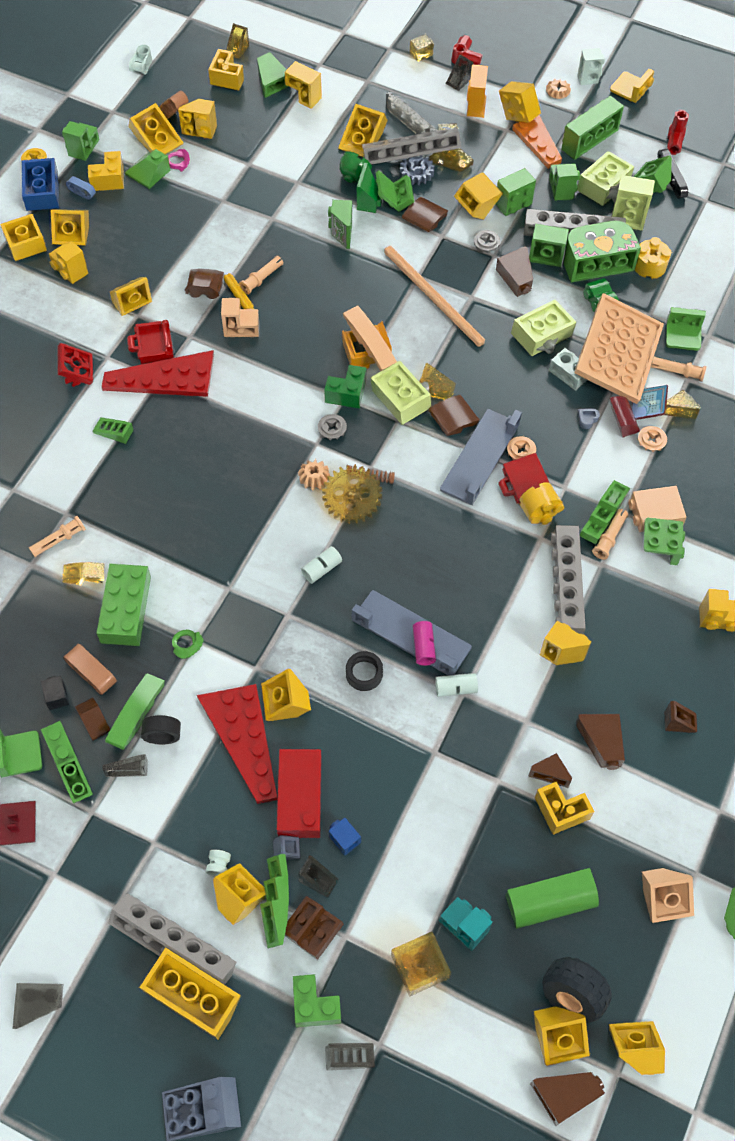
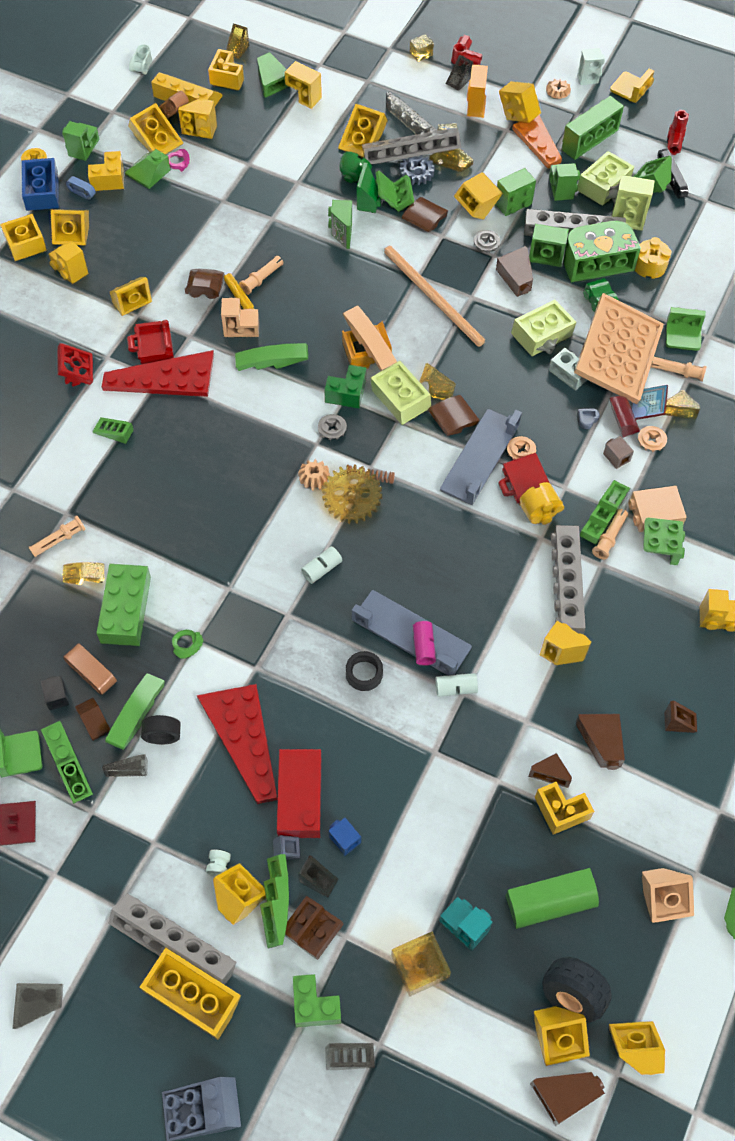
(166, 86): none -> yellow slope
(276, 355): none -> bright green slope
(284, 696): yellow slope -> none
(618, 452): none -> brick

